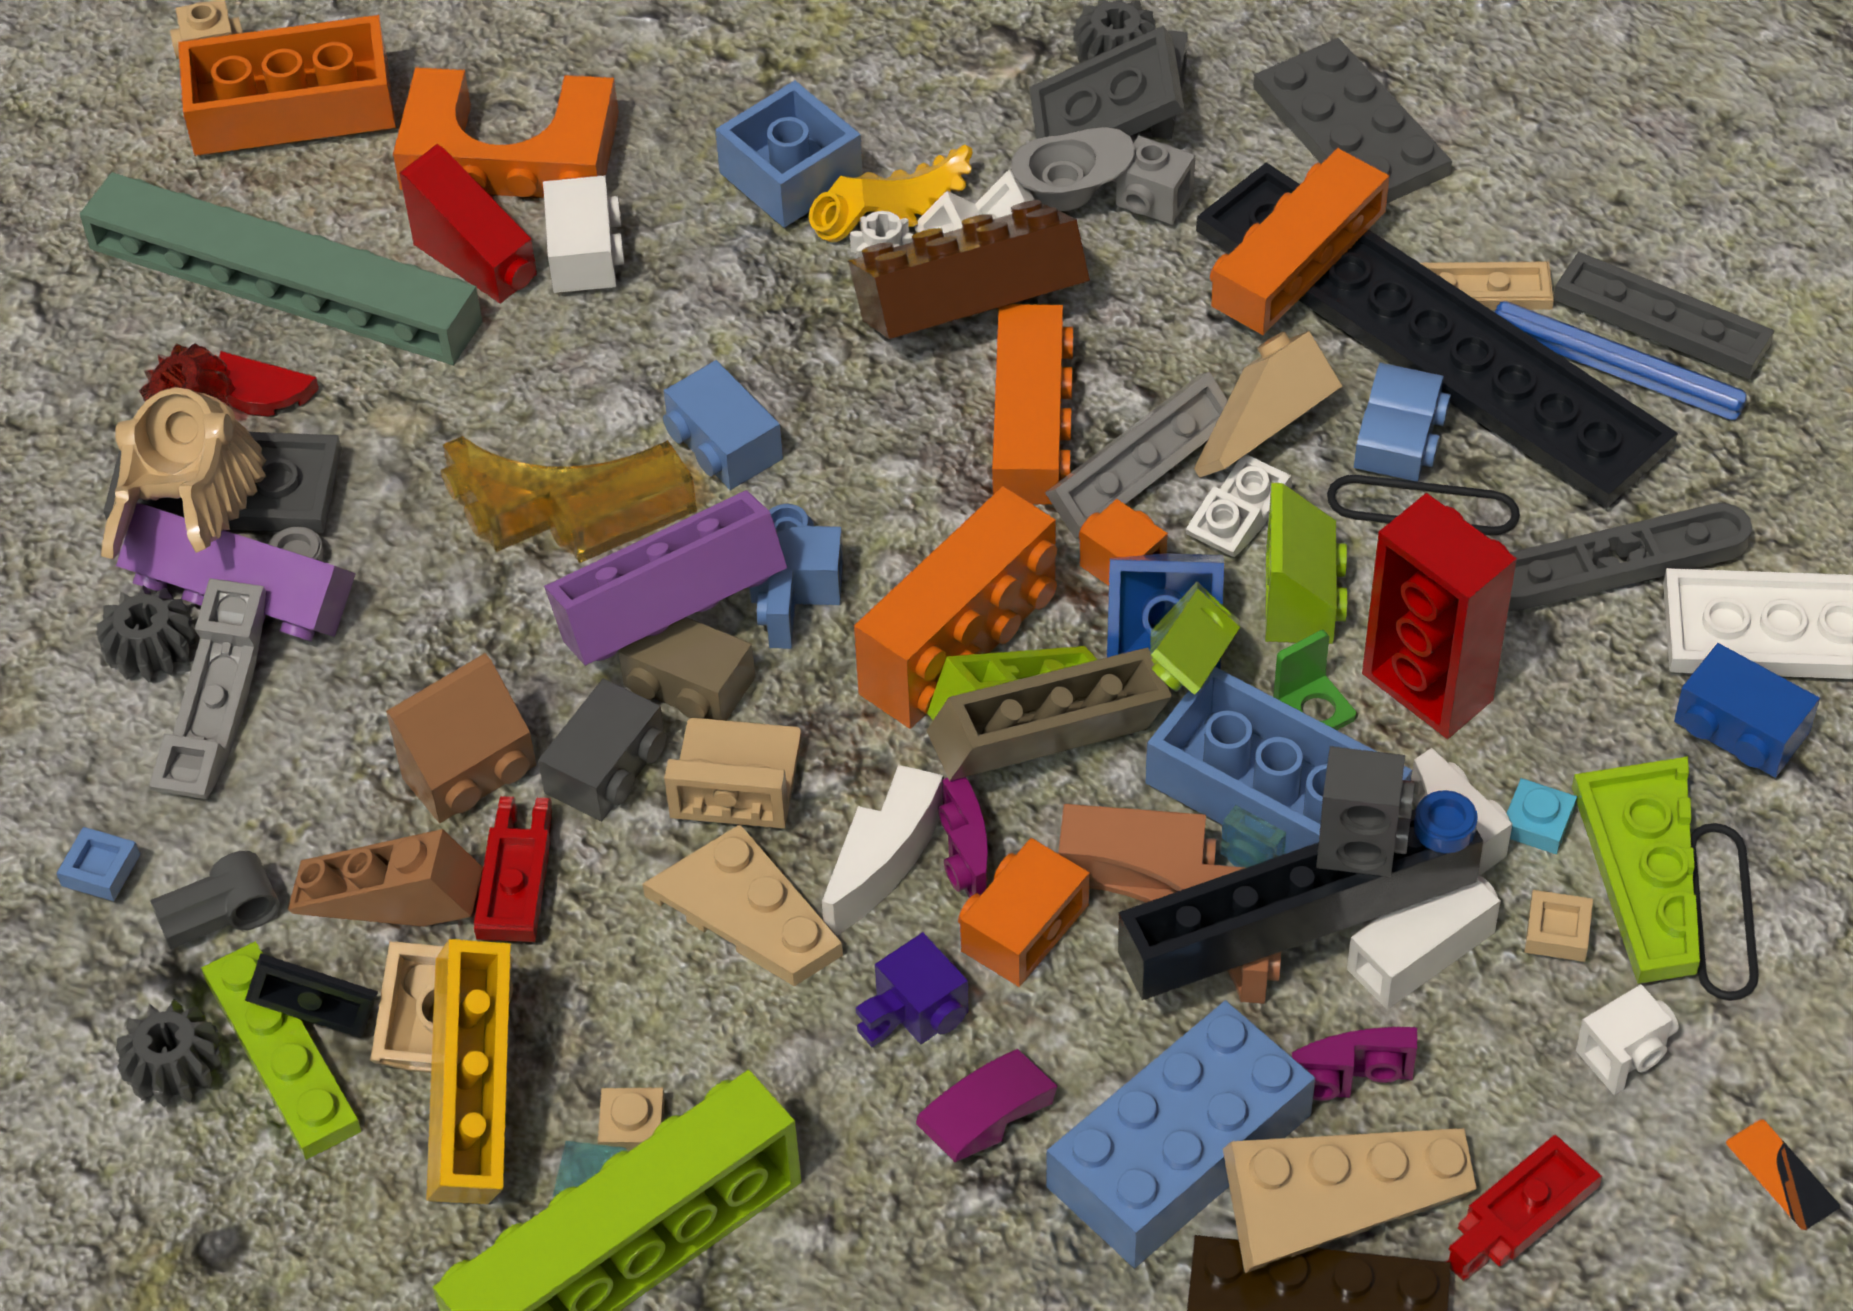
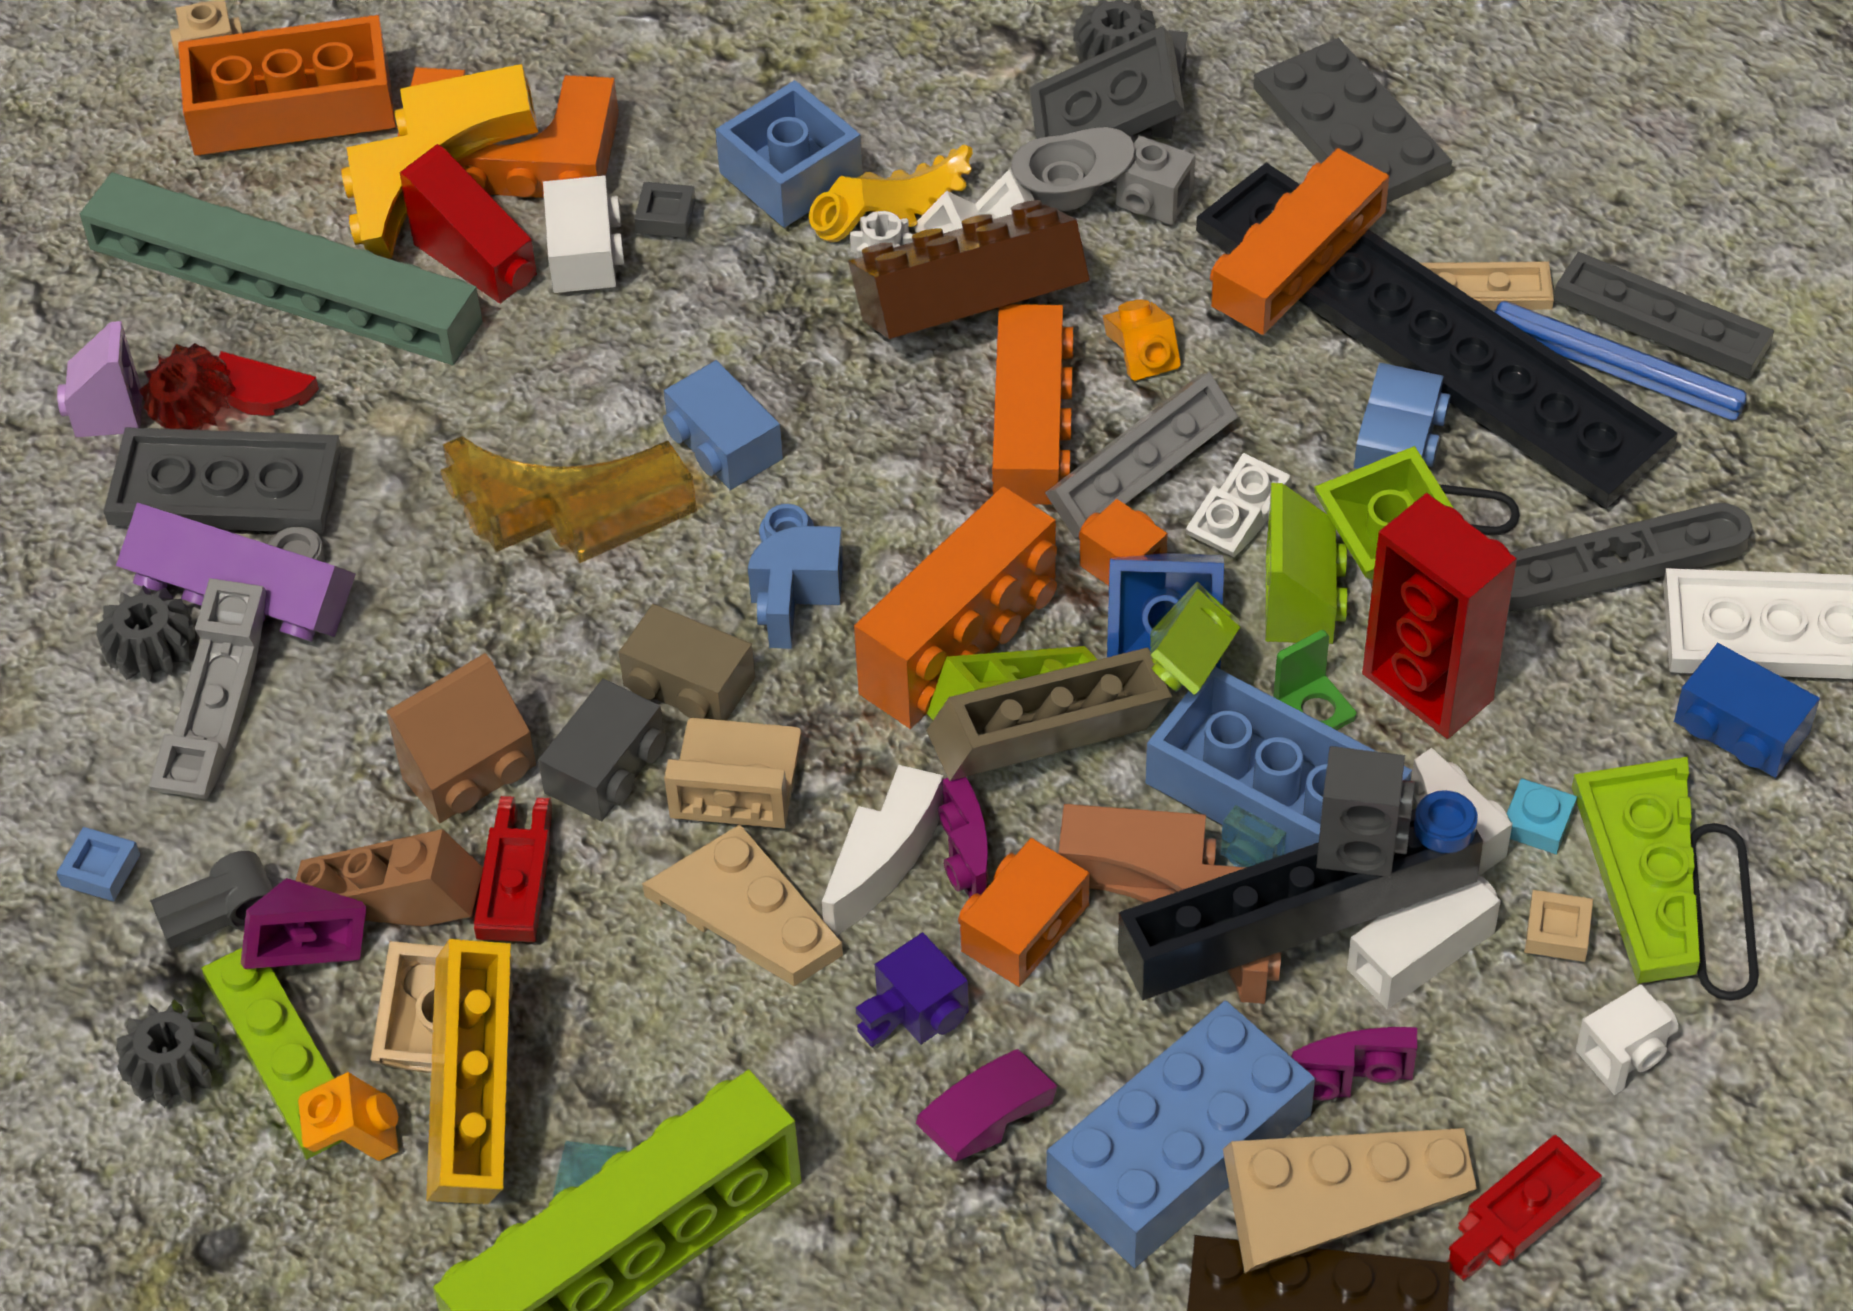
(102, 386): none -> lavender slope
(186, 450): tan piece -> none
(302, 927): none -> magenta slope
(311, 995): black slope -> none
(349, 1112): none -> light orange bracket
(451, 112): none -> yellow arch
(629, 1115): tan plate -> none
(665, 209): none -> dark grey plate
(666, 577): medium lavender brick -> none
(1145, 336): none -> light orange bracket
(1267, 397): tan slope -> none
(1374, 496): none -> lime slope
(1783, 1174): sticker -> none

